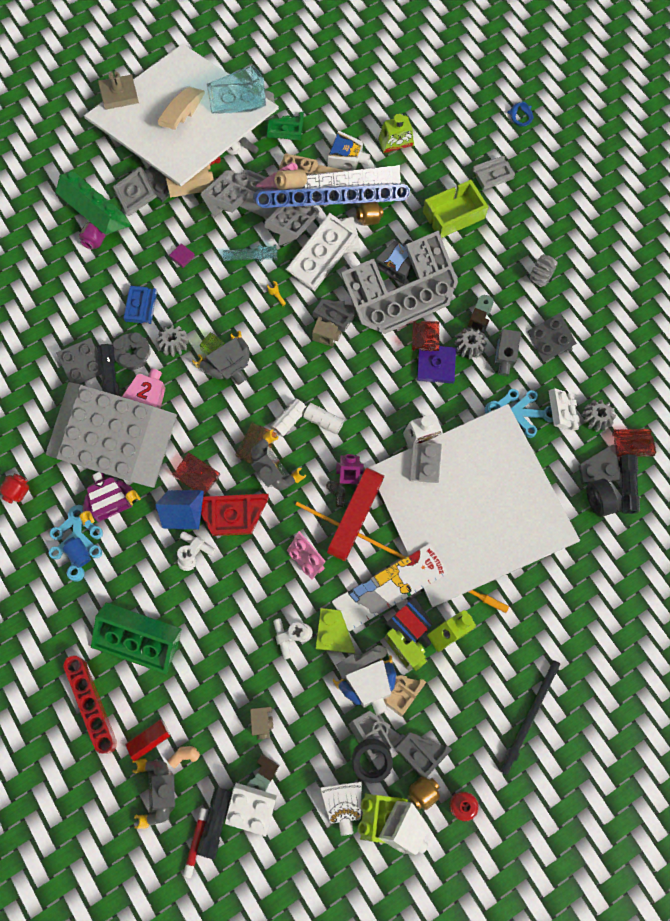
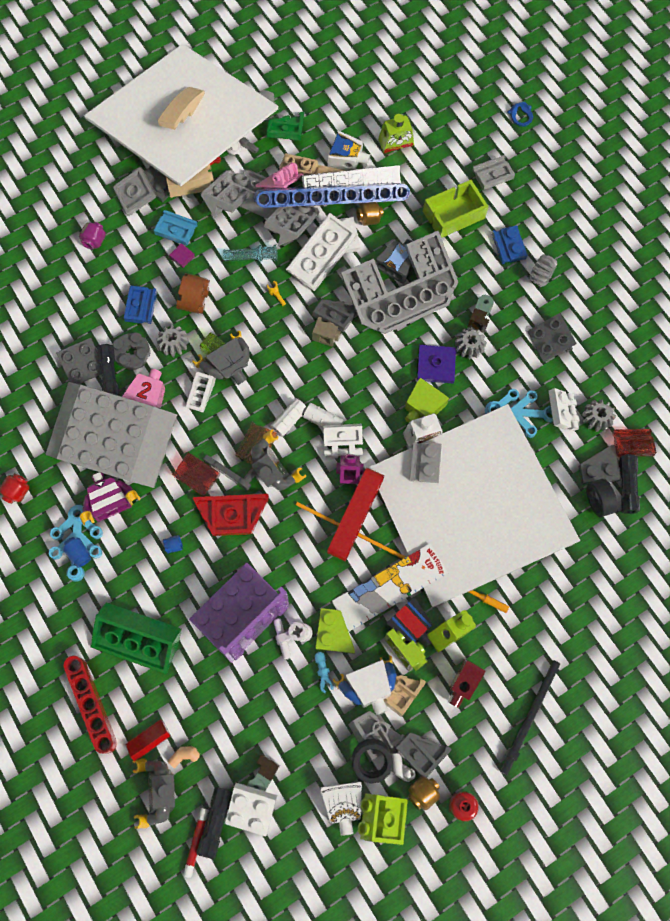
(90, 203): green slope -> none
(118, 91): dark tan tile -> none
(173, 544): none -> blue hose
(175, 227): none -> dark azure plate
(180, 509): blue slope -> none
(186, 554): white piece -> none
(193, 293): none -> dark orange brick
(196, 382): none -> white slope
(237, 92): clear light blue slope -> none
(240, 612): none -> medium lavender bracket
(242, 482): none -> dark grey piece
(261, 722): dark tan brick -> none
(290, 179): tan head -> none
(306, 556): bright pink hinge -> none
(323, 671): none -> medium azure piece
(338, 491): clear smoke arm -> none
(342, 435): none -> white plate
(357, 662): light grey slope -> none
(400, 770): none -> white arm
(405, 829): white torso -> none
(424, 401): none -> lime torso
(425, 336): clear red plate -> none
(467, 673): none -> dark red torso
(506, 351): dark grey torso -> none
(509, 244): none -> blue plate

